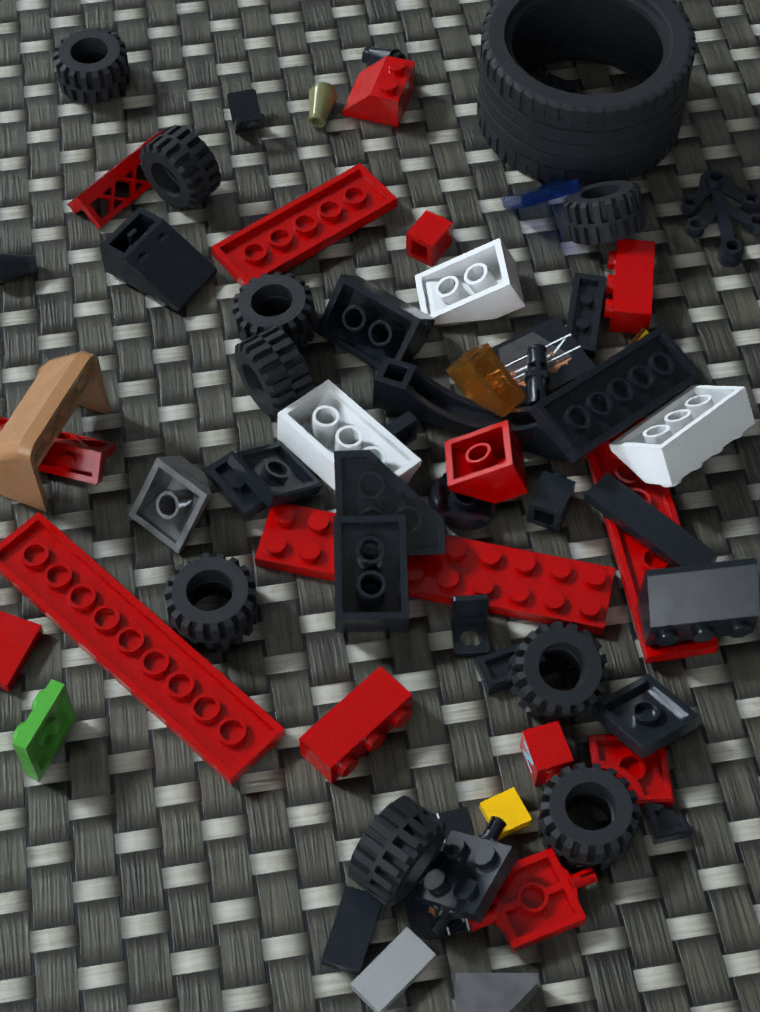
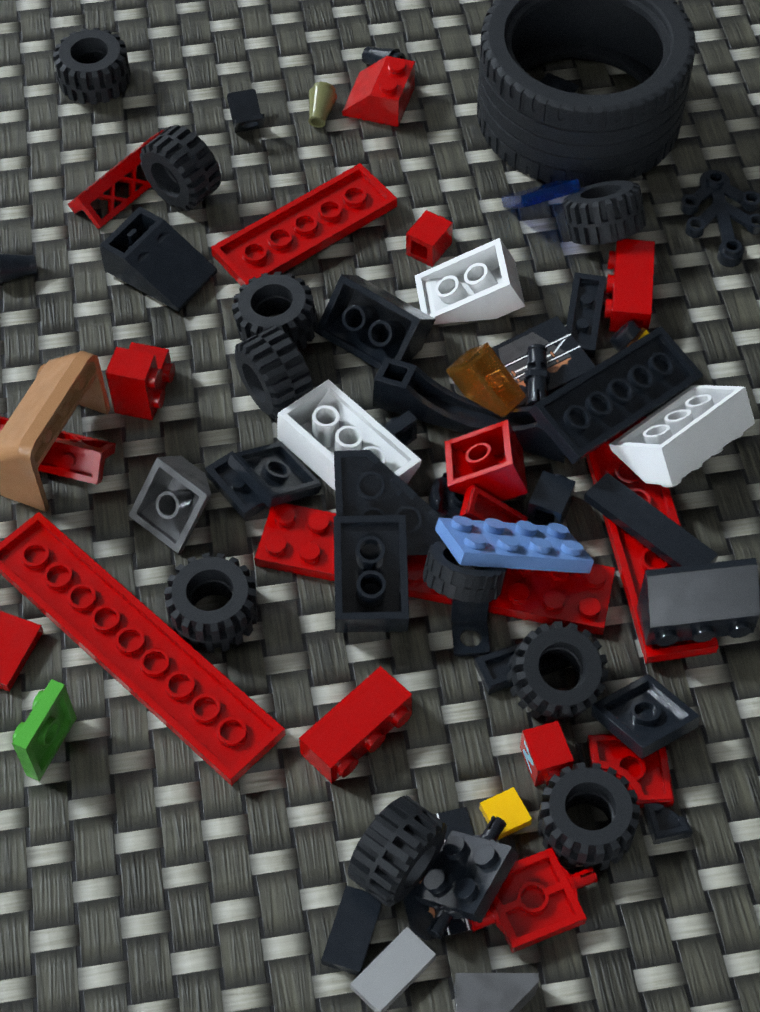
(139, 379): none -> red brick
(461, 582): none -> black tyre
(481, 505): none -> red tile
(513, 545): none -> medium blue plate
(625, 335): none -> black tile

